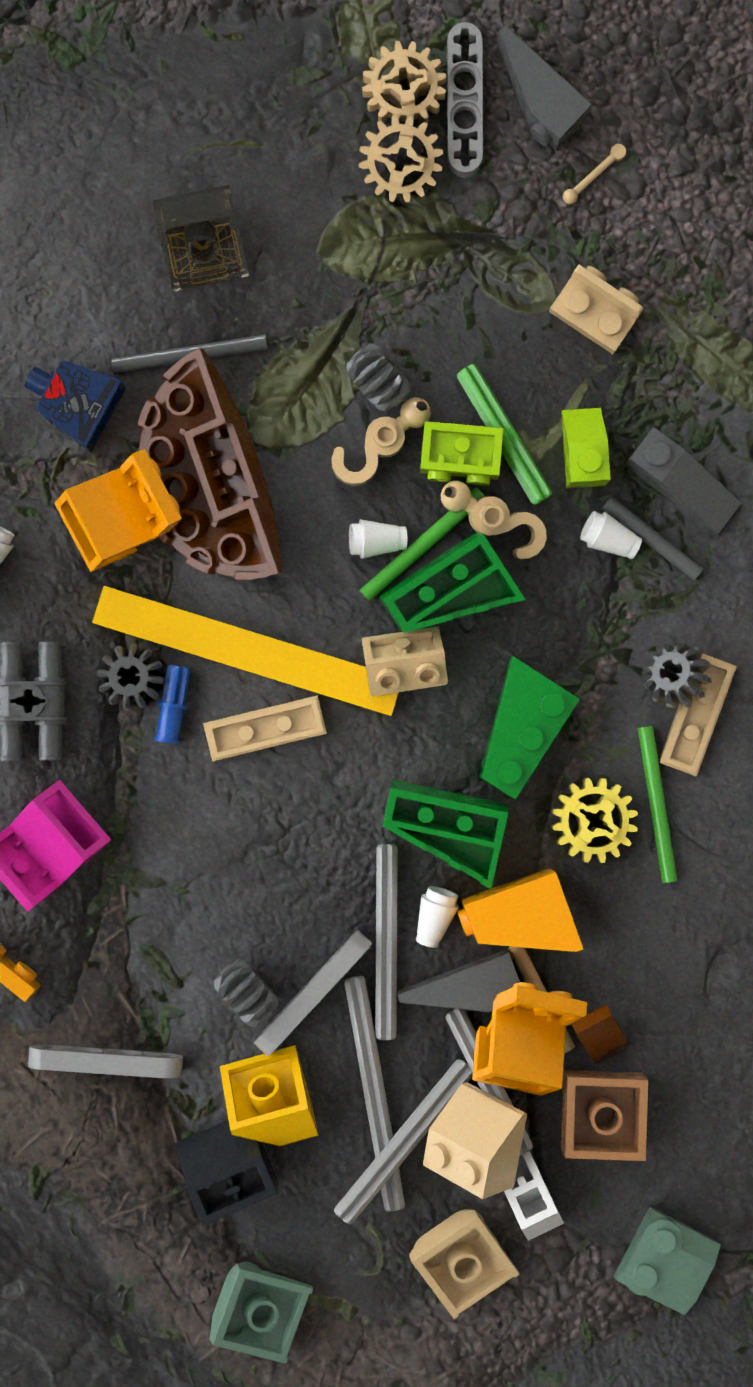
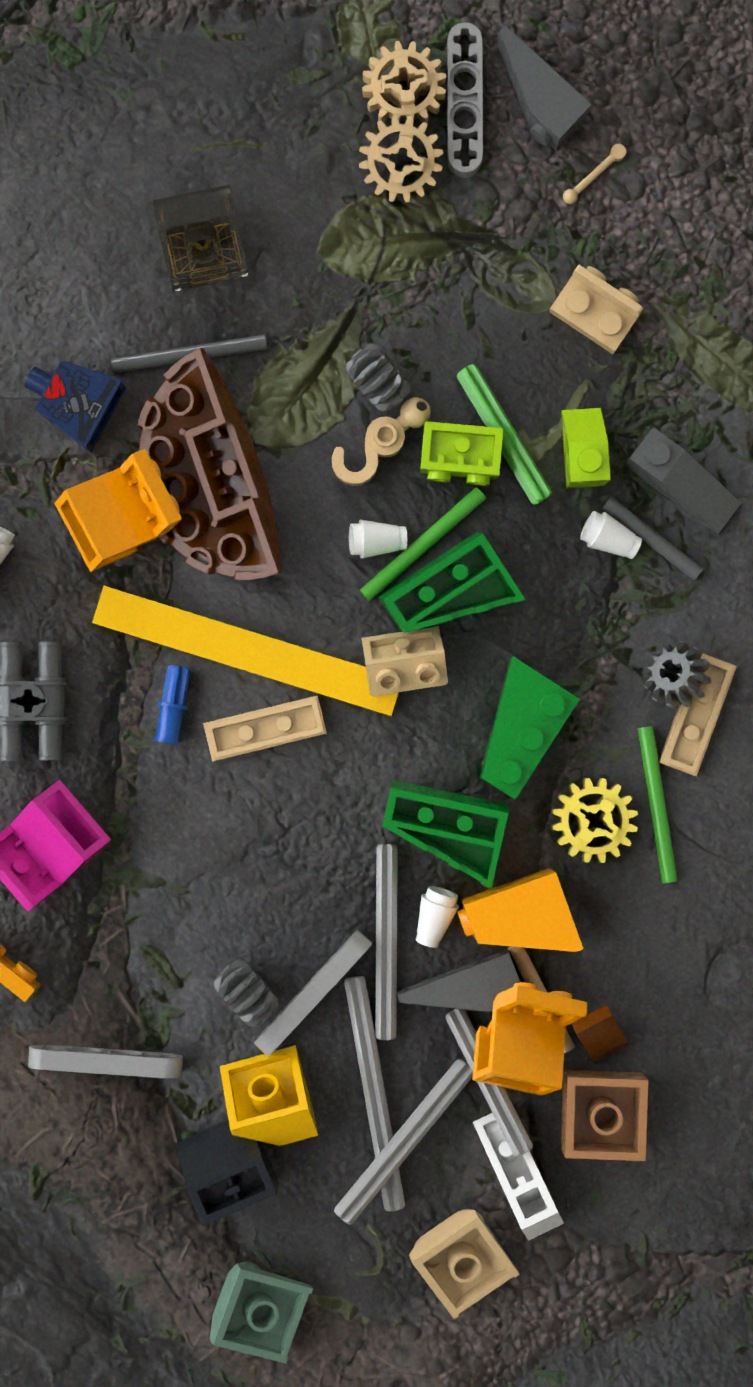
(131, 690): dark grey gear -> none
(476, 1142): tan slope -> none
(492, 517): tan piece -> none
(668, 1261): sand green slope -> none

